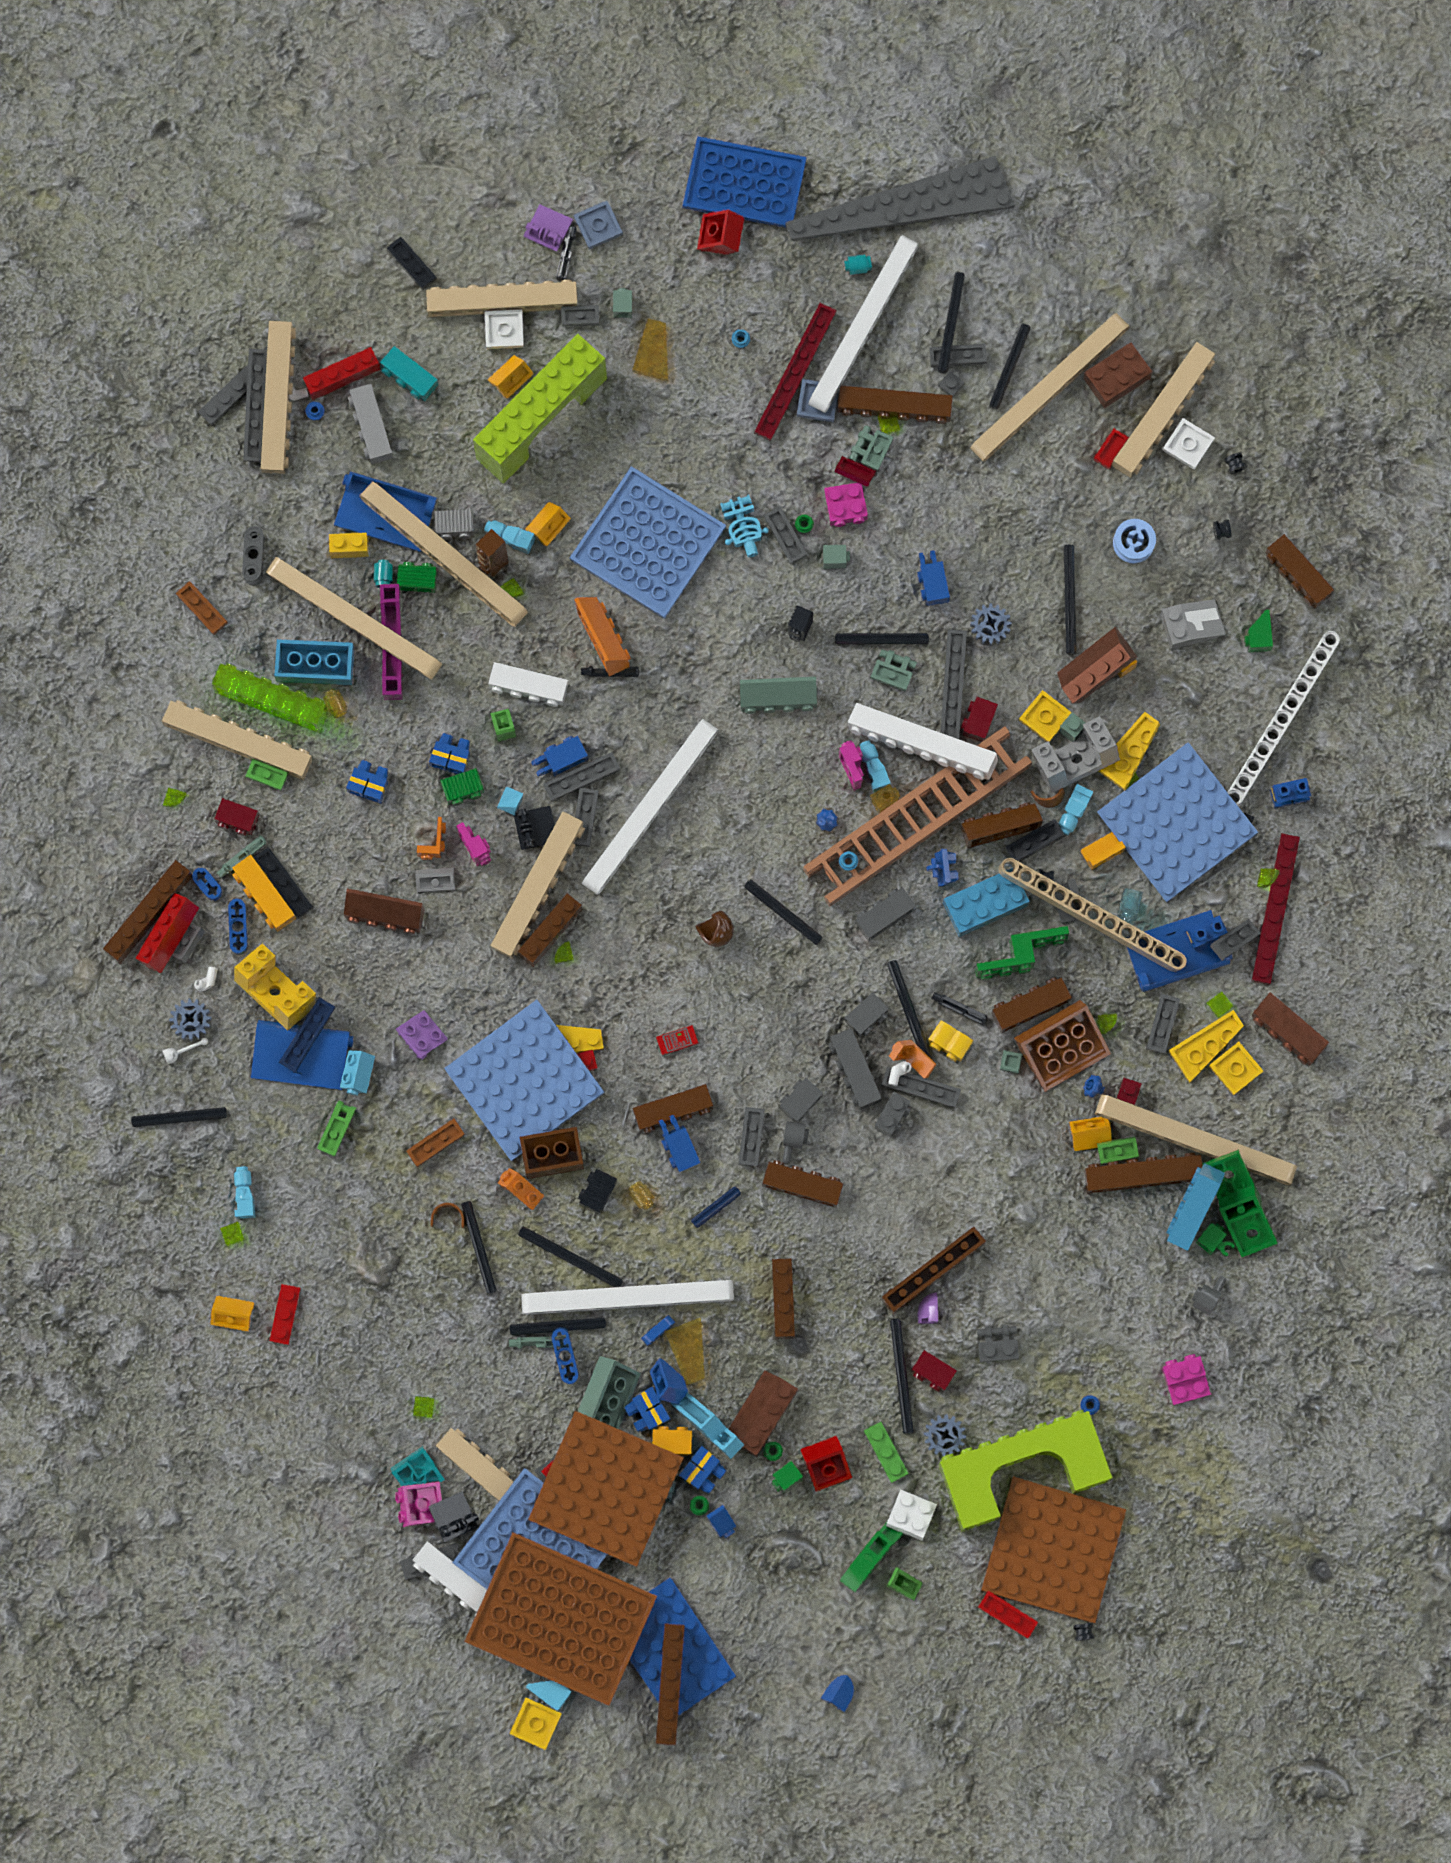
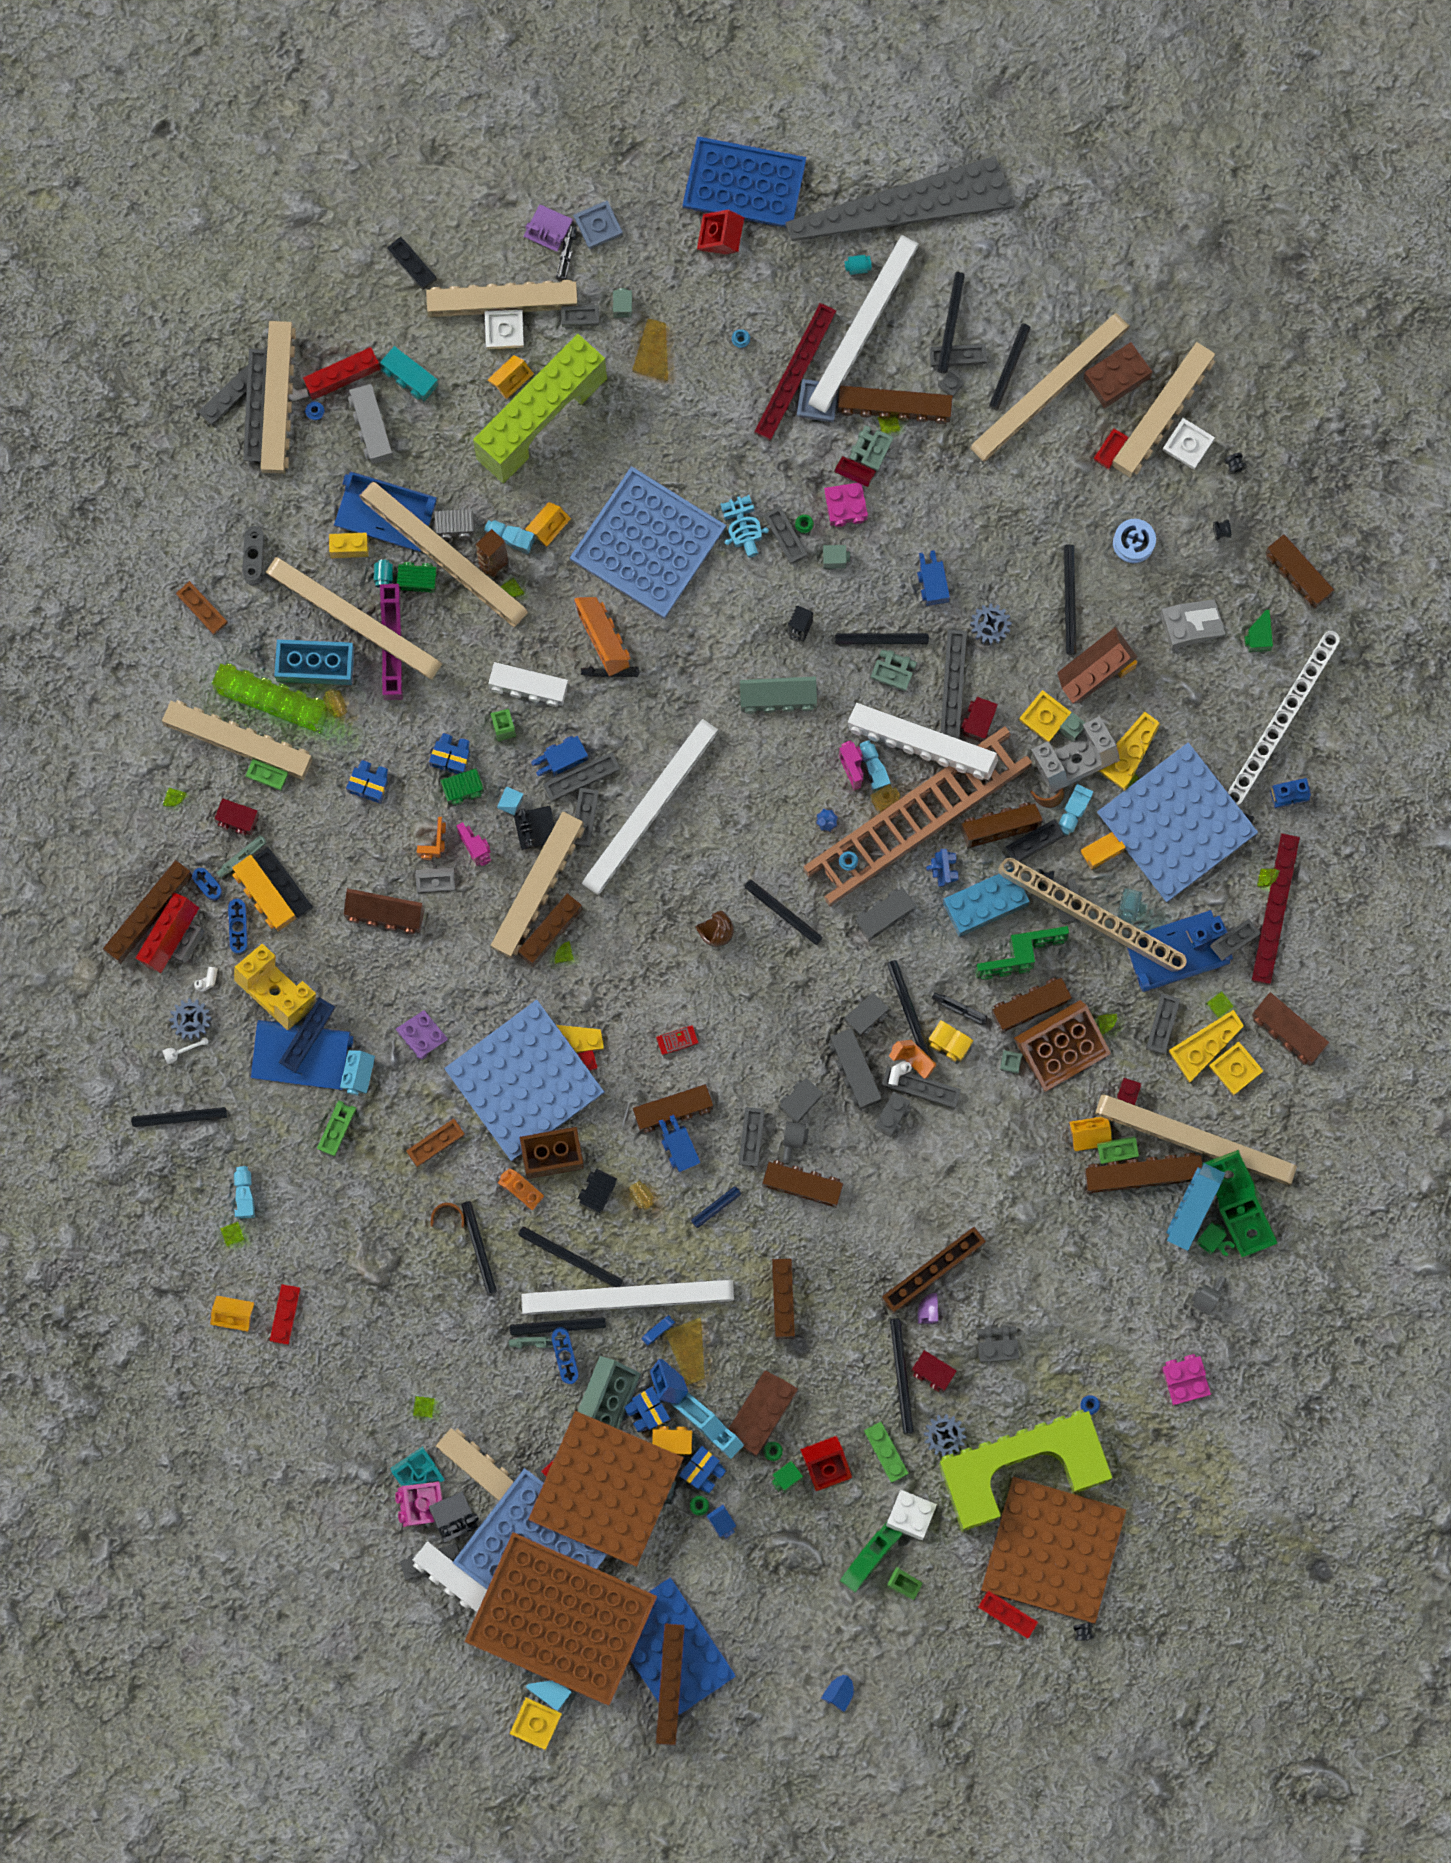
(1093, 1086): blue piece -> none

